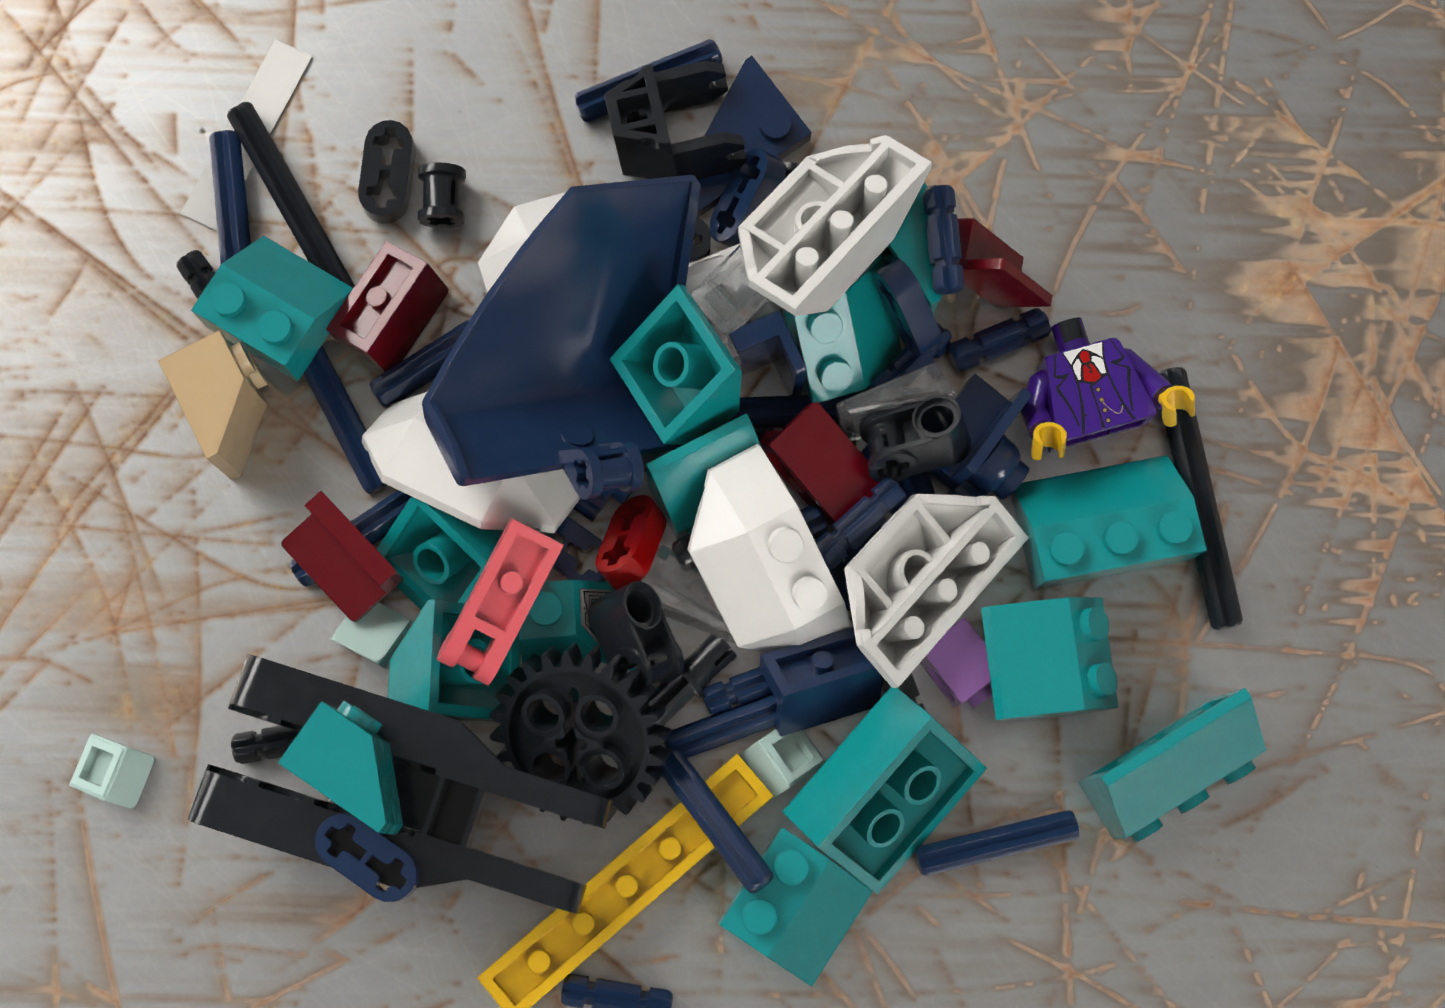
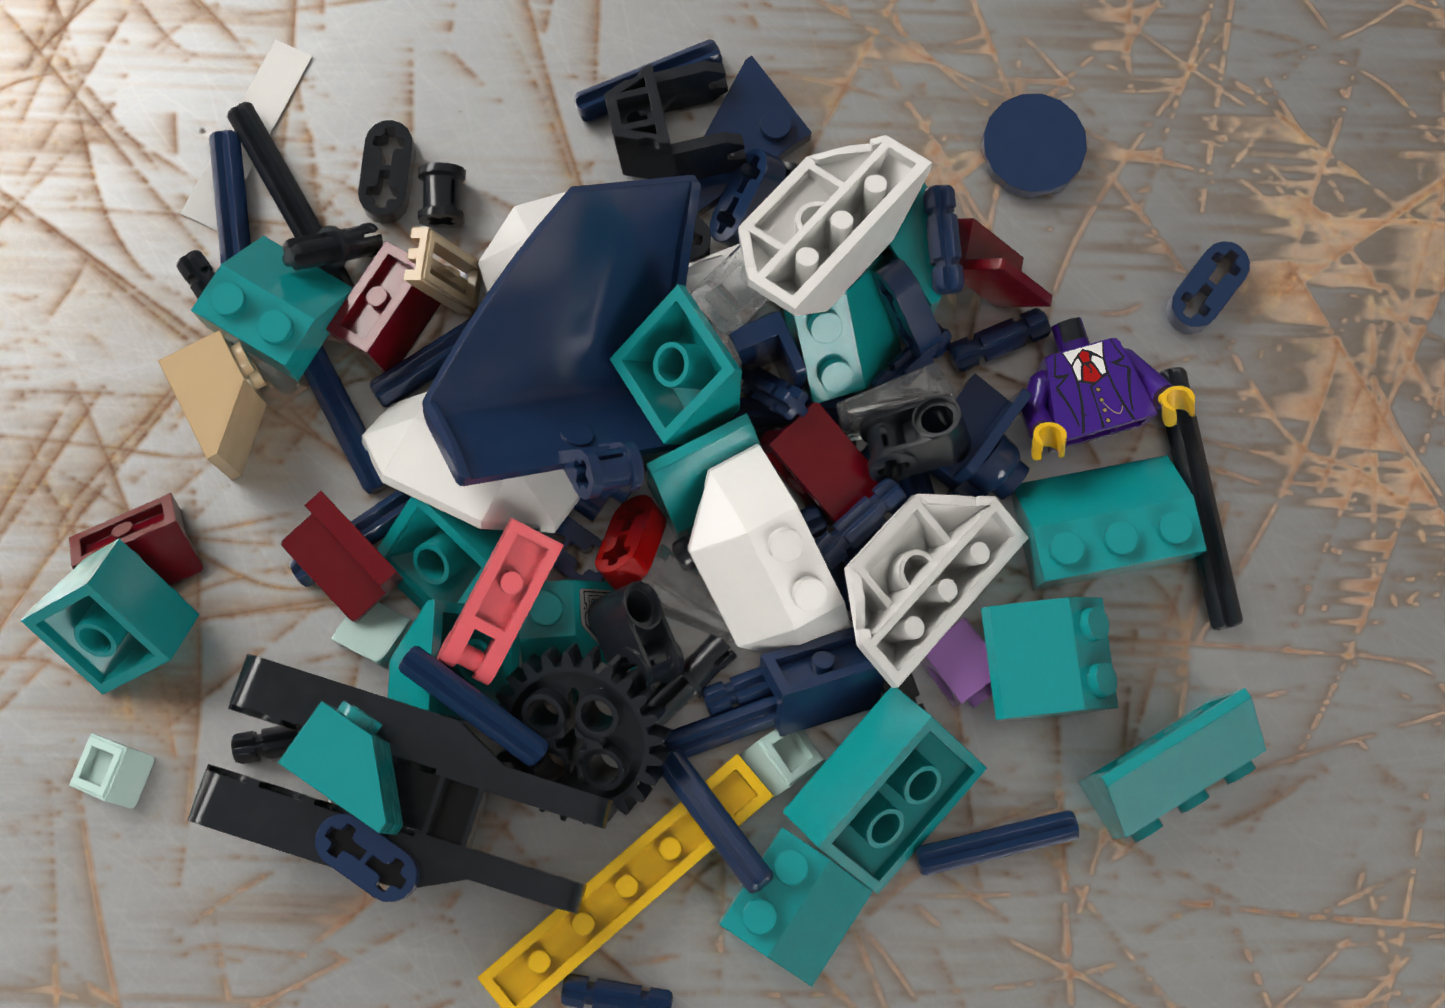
(112, 618): none -> teal slope
(152, 532): none -> dark red panel
(331, 247): none -> black axle
(443, 281): none -> tan tile
(473, 706): none -> dark blue axle
(774, 393): none -> dark blue axle
(1033, 145): none -> dark blue tile
(1216, 294): none -> dark blue beam

